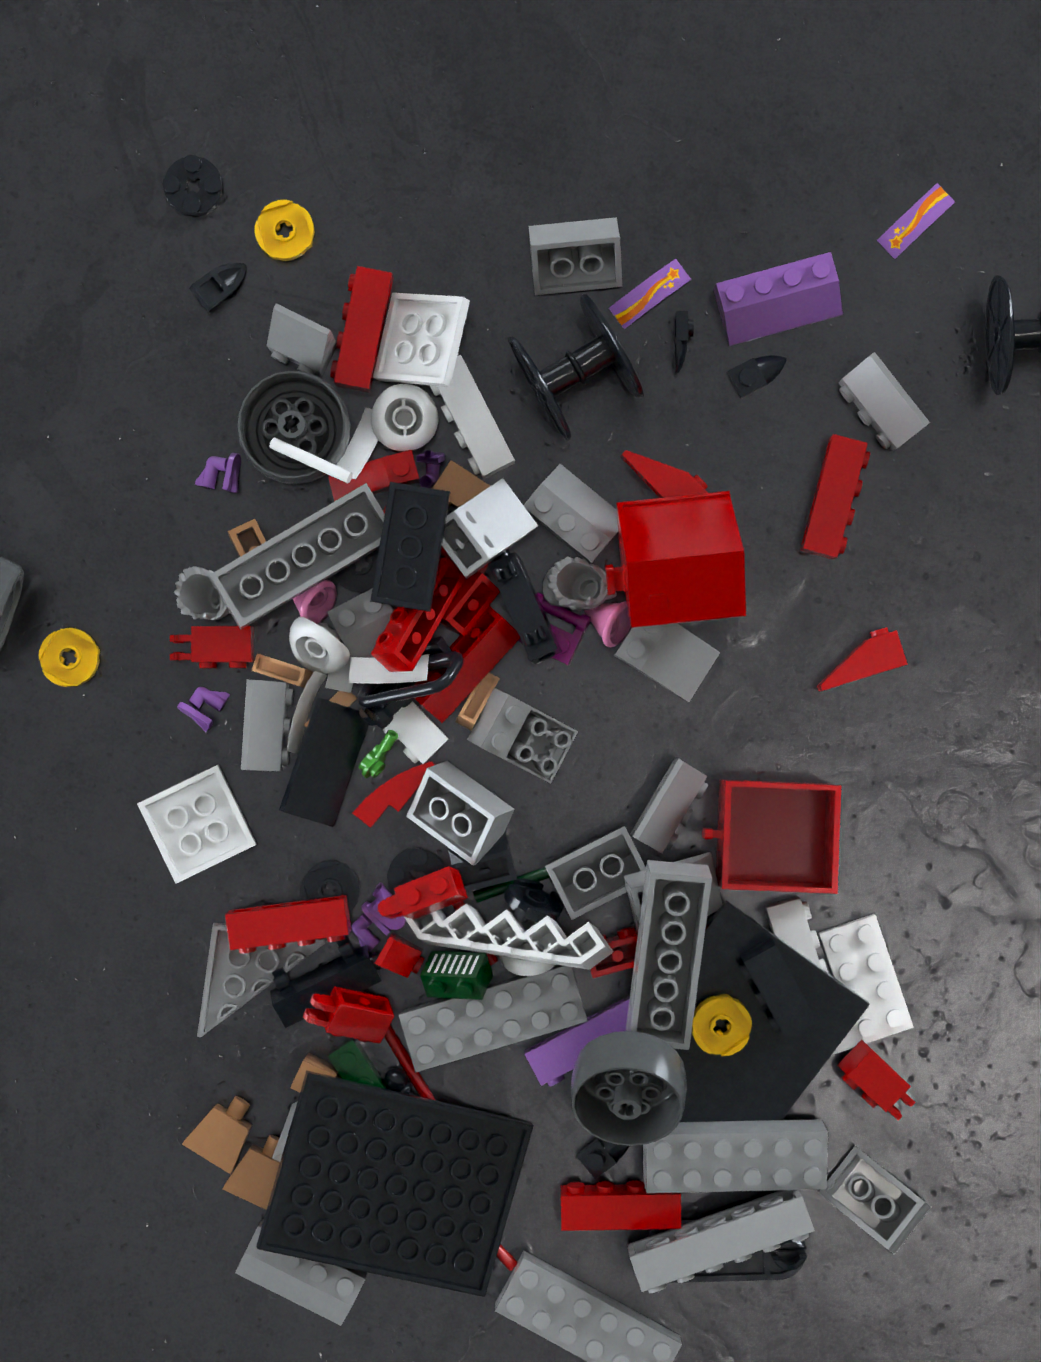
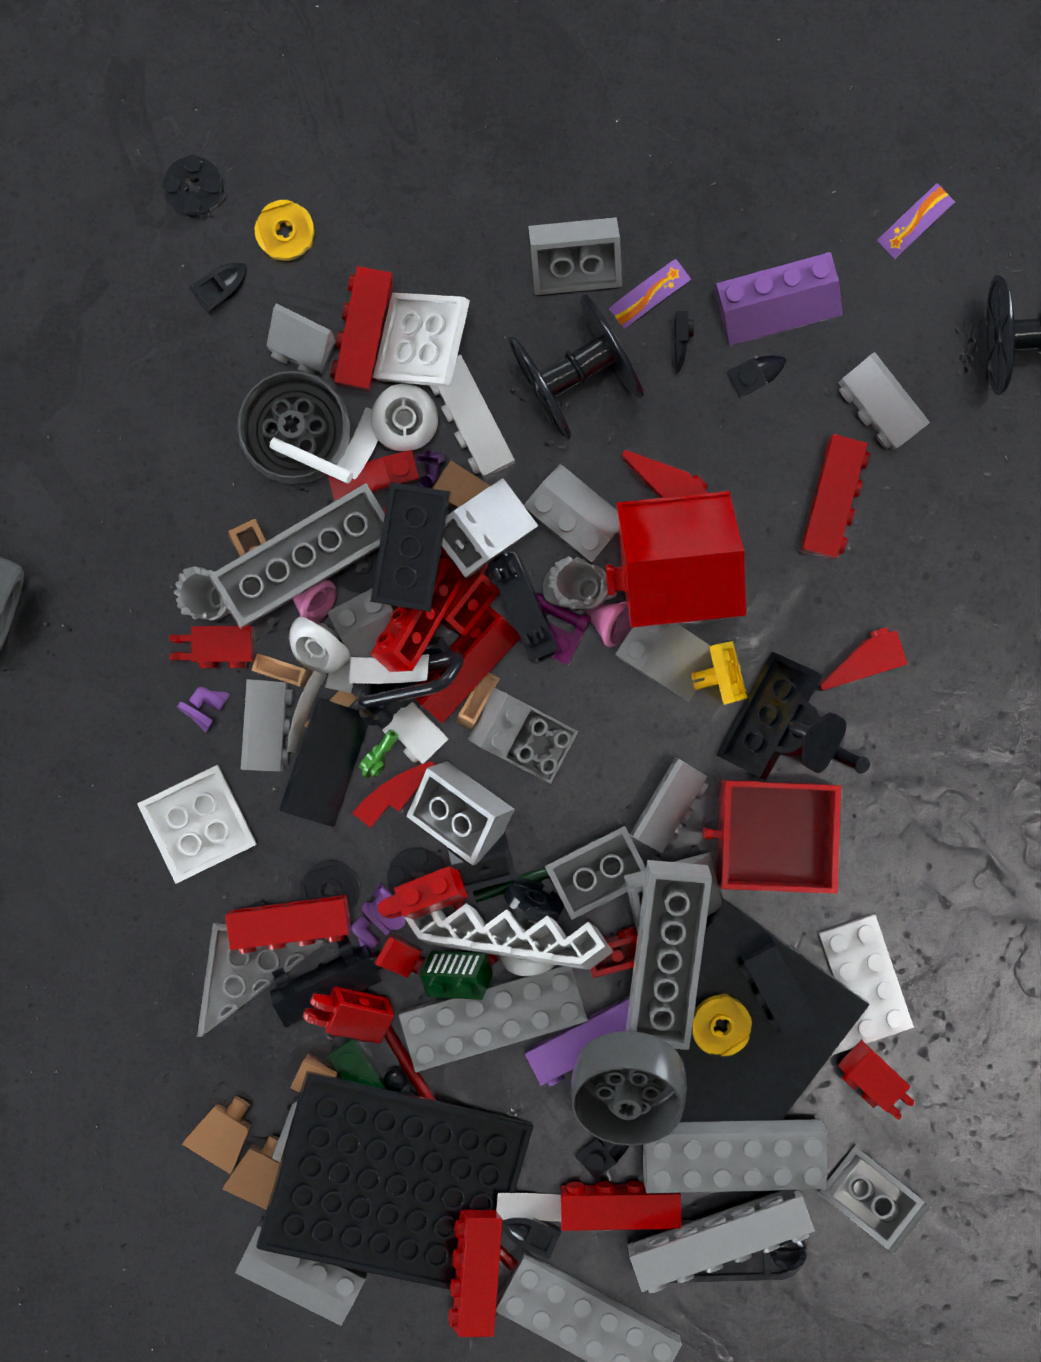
(53, 663): yellow plate -> none
(230, 466): medium lavender piece -> none
(476, 1273): none -> red brick
(529, 1206): none -> white sticker
(532, 1235): none -> black plate
(725, 673): none -> yellow tile
(778, 715): none -> black plate
(789, 923): white brick -> none

